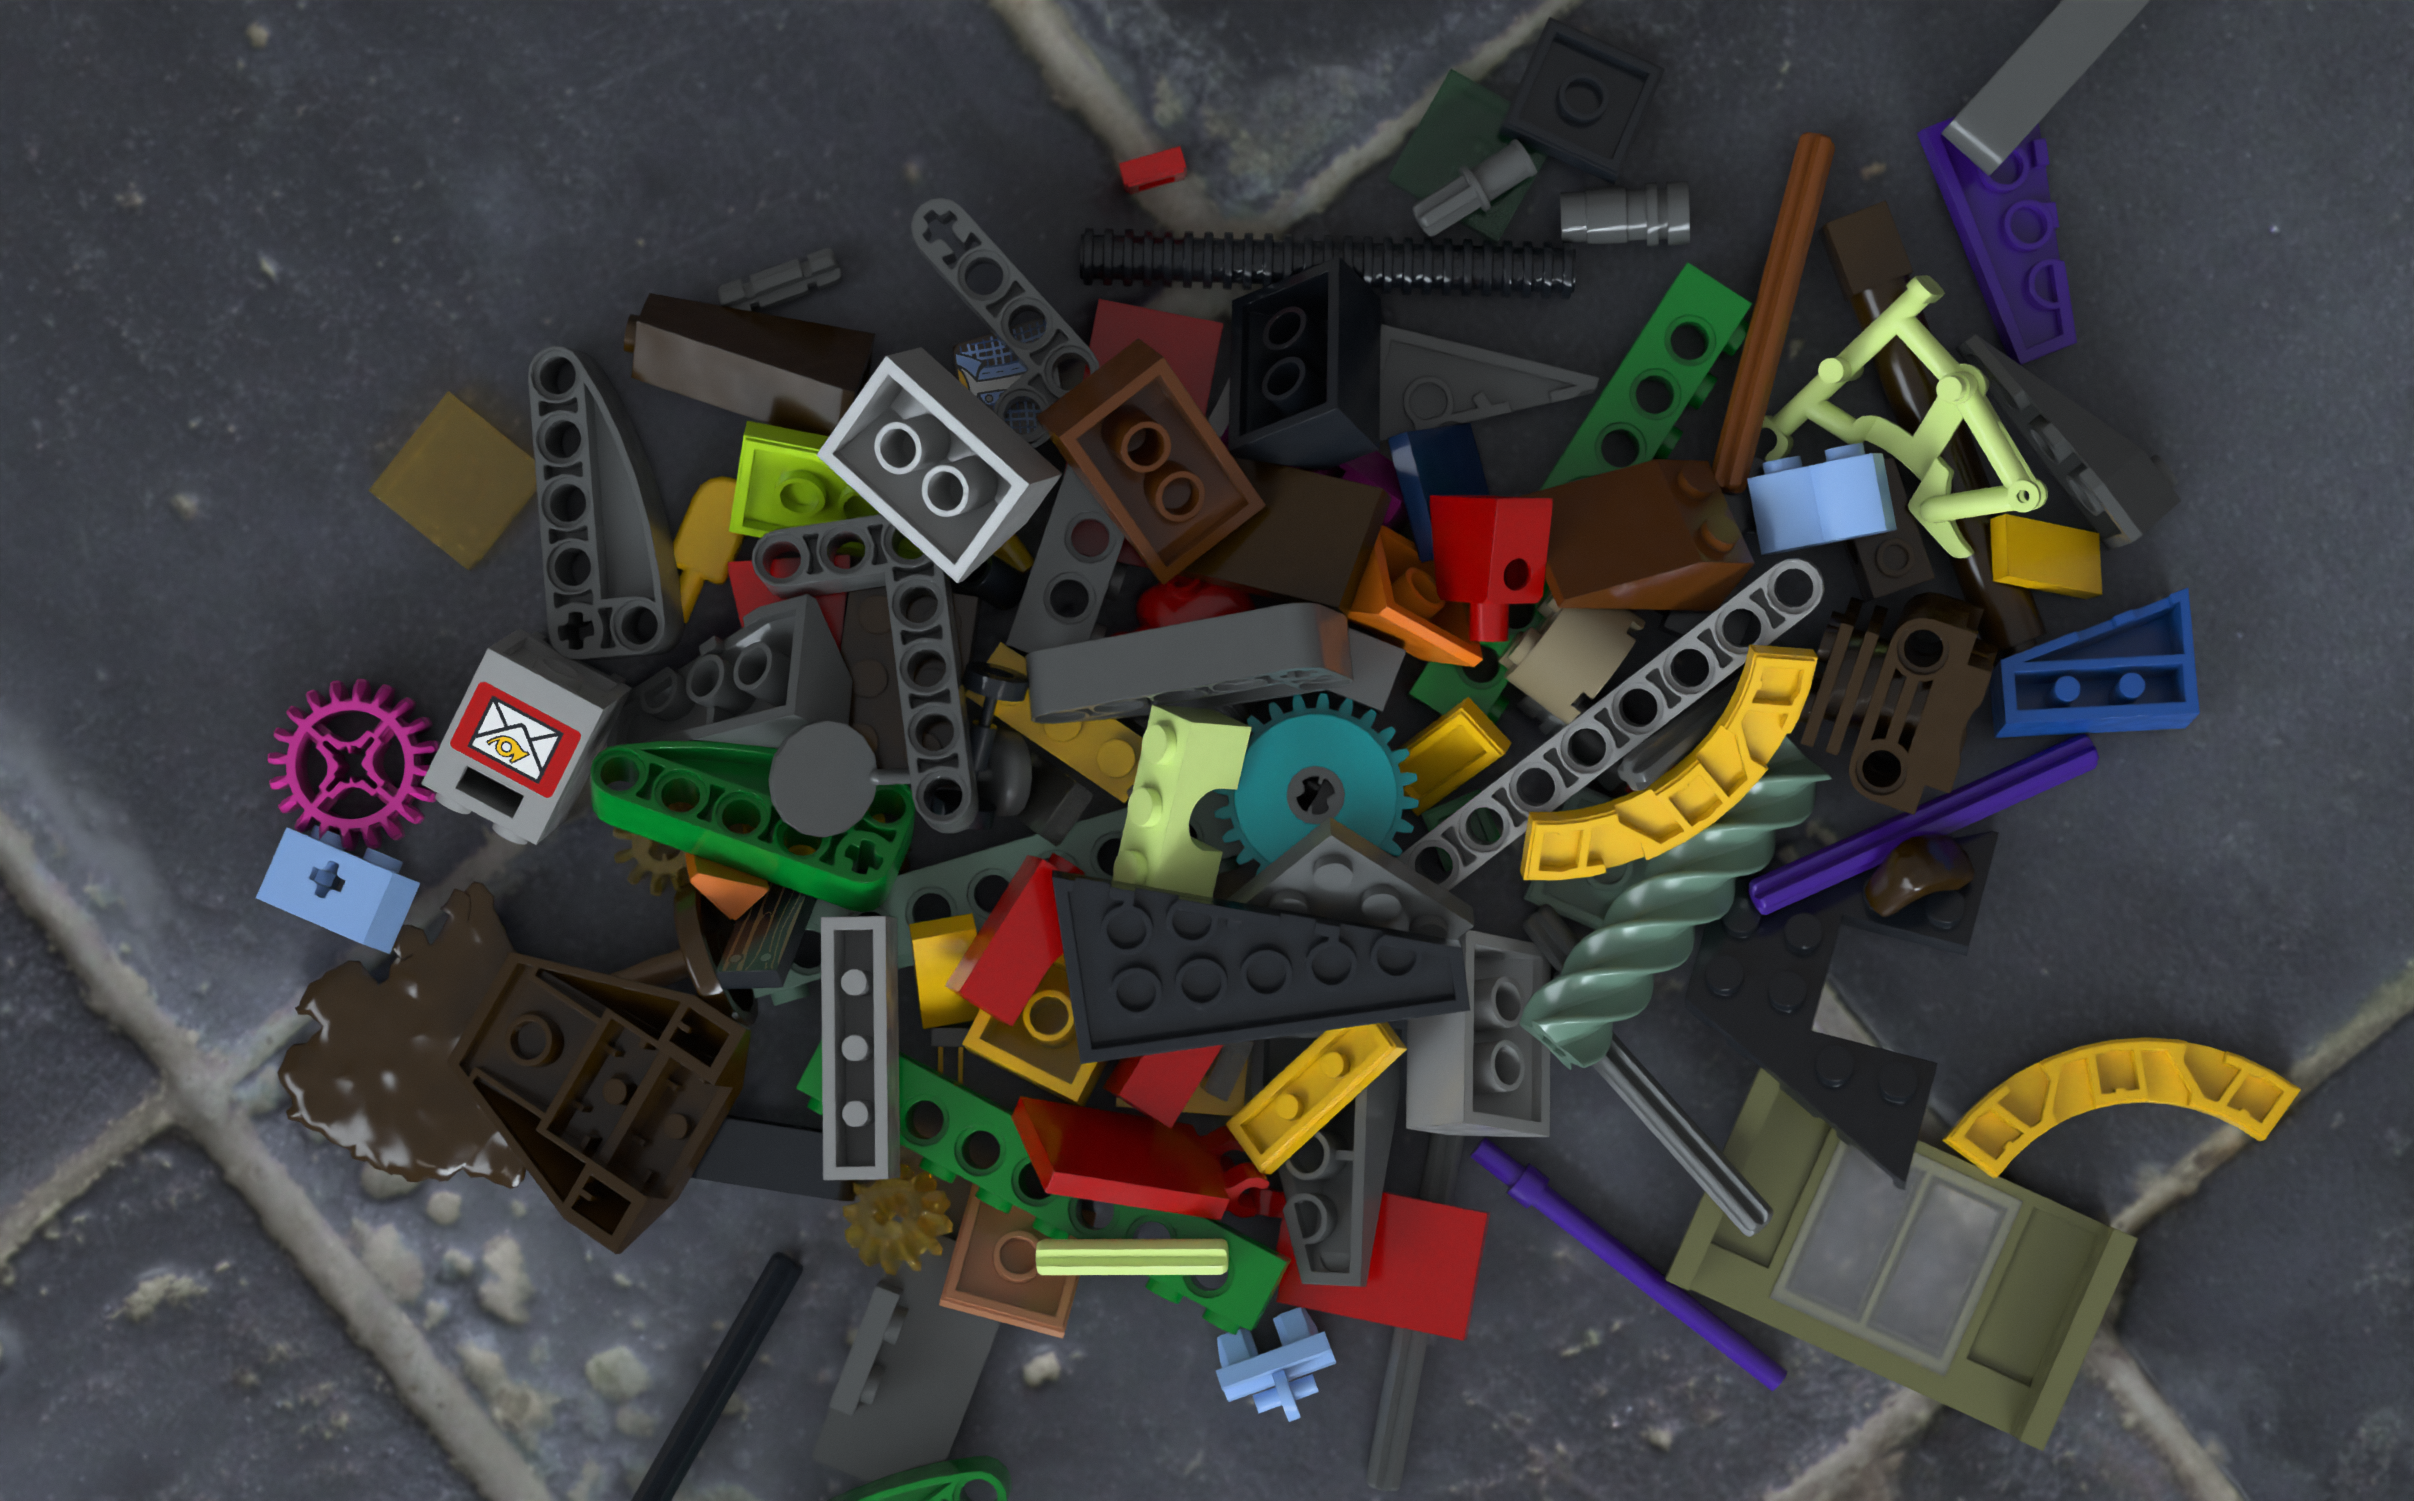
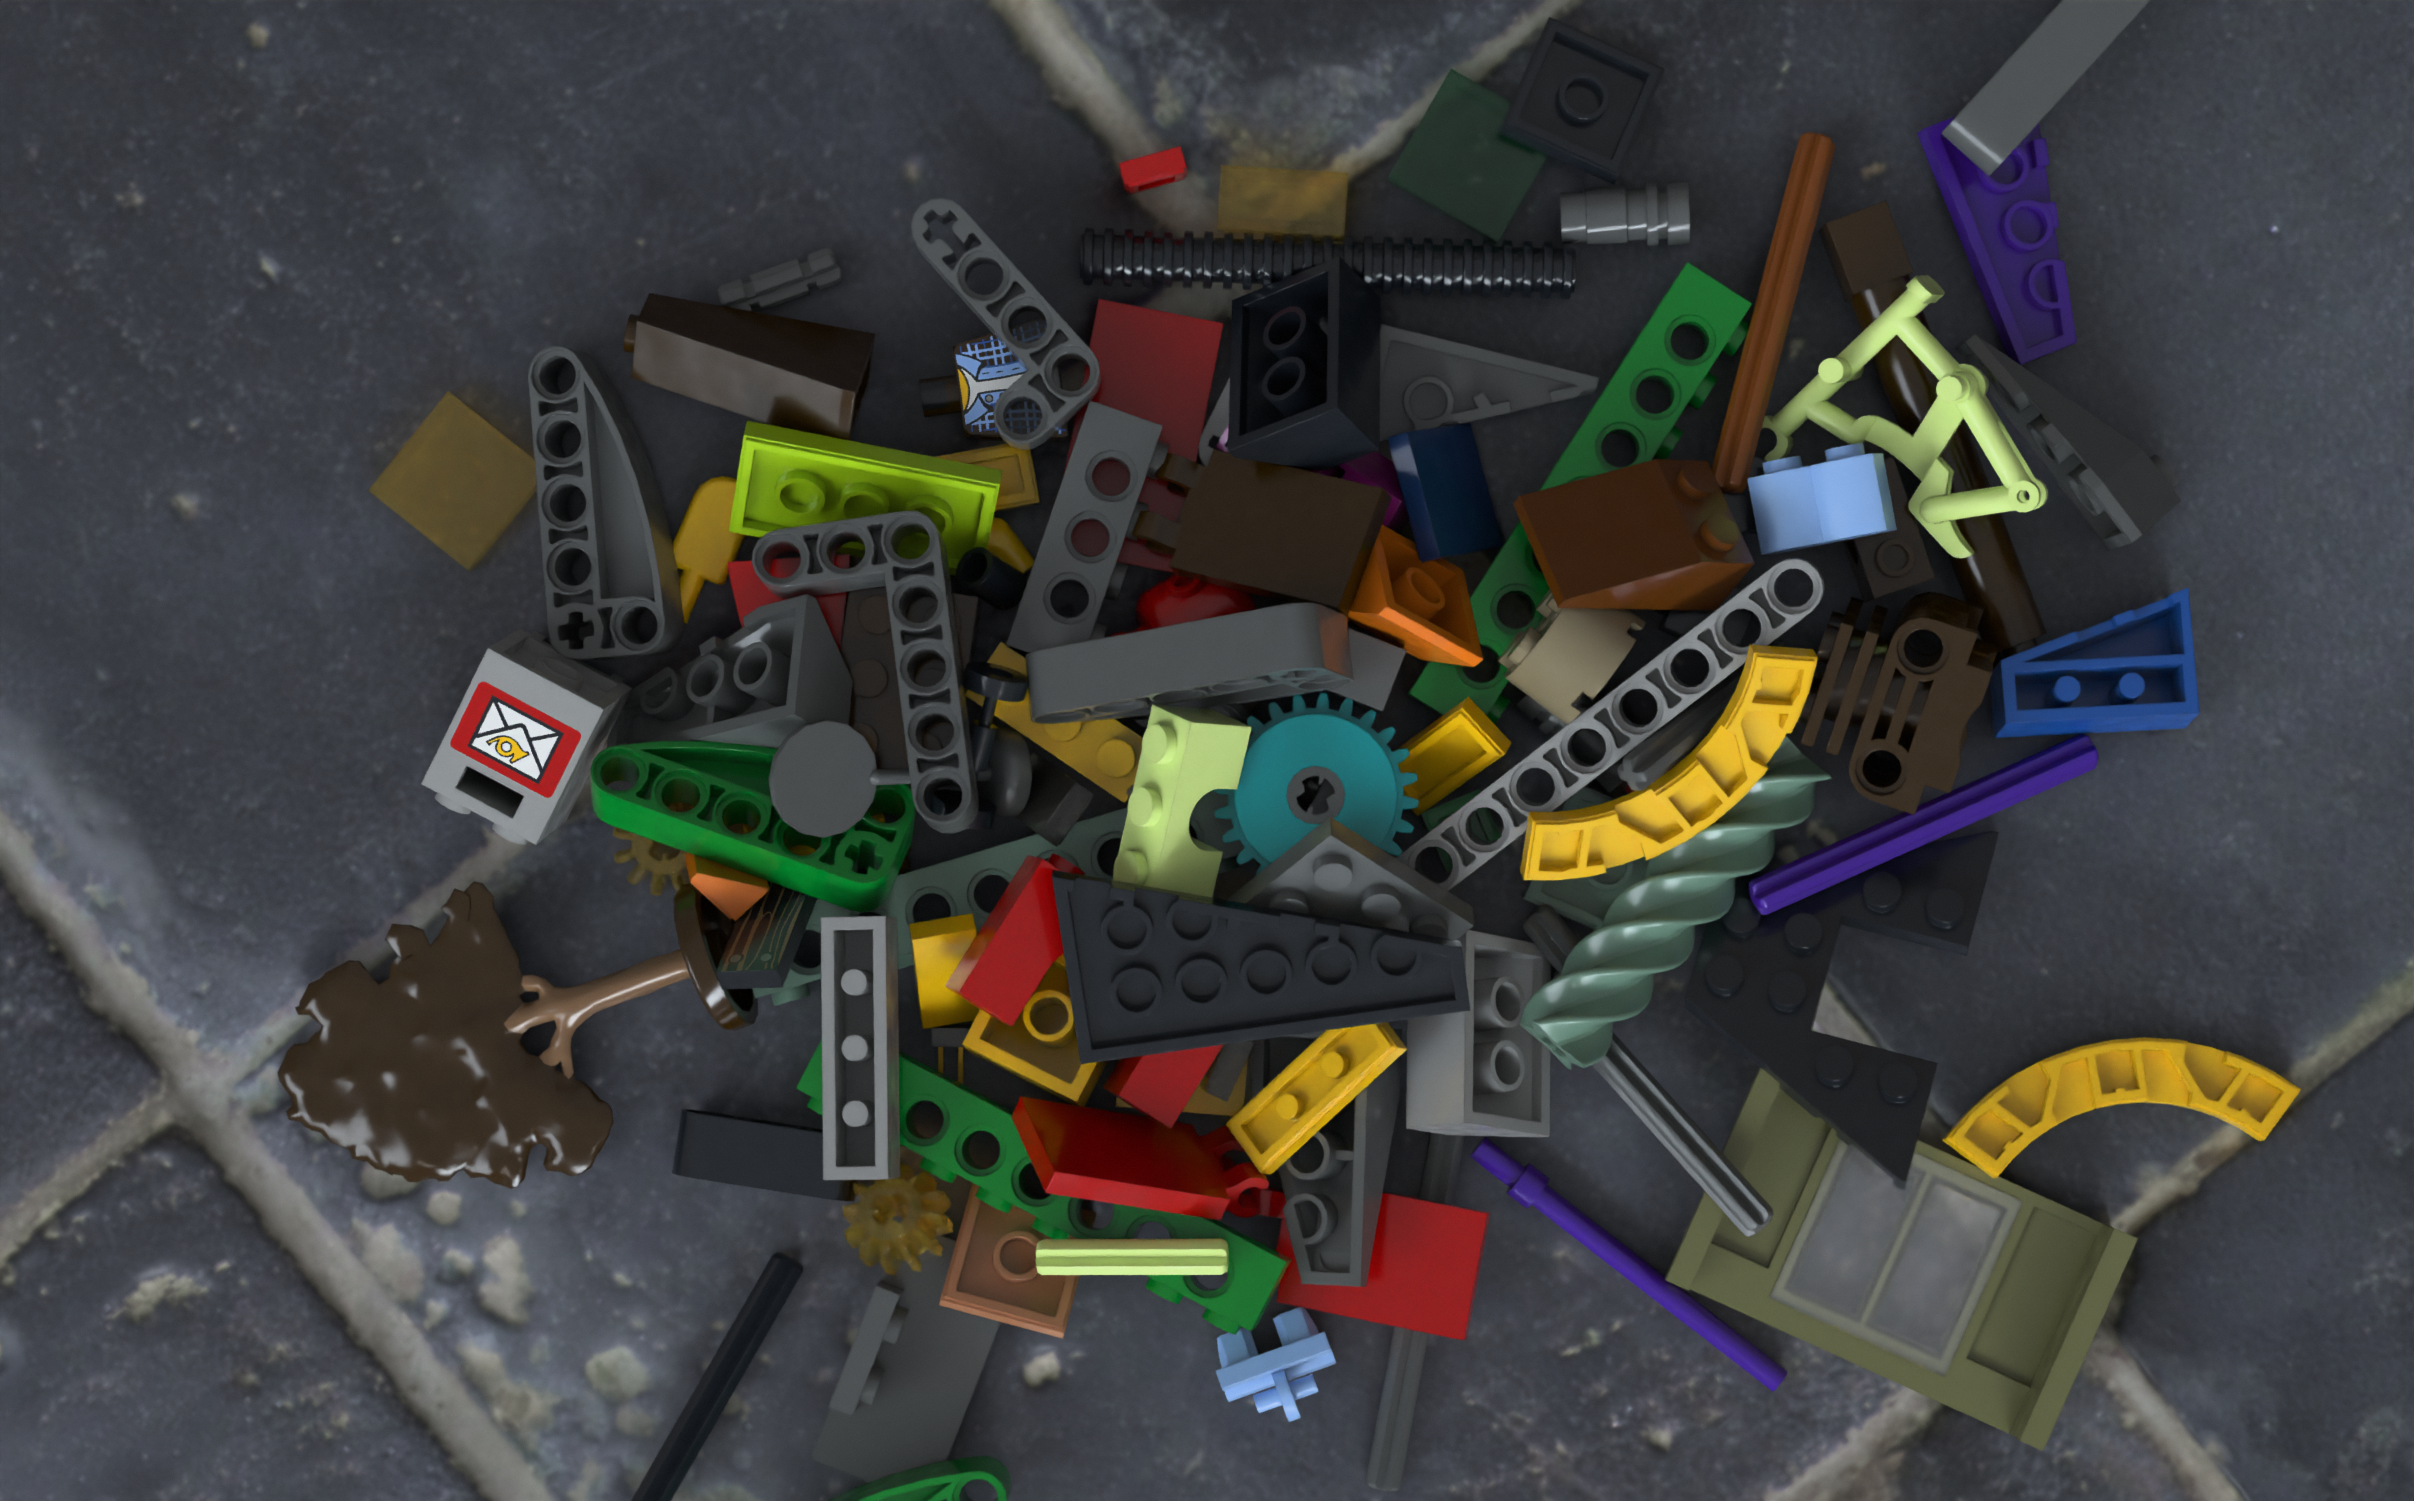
(306, 879): light blue brick -> none
(333, 787): dark pink gear -> none
(601, 1087): dark brown wedge -> none
(937, 462): light grey slope -> none
(1151, 459): reddish brown slope -> none
(1282, 201): none -> clear yellow tile
(1474, 188): dark grey axle -> none
(1490, 555): red torso -> none
(1917, 869): dark brown hair -> none
(2045, 556): yellow tile -> none

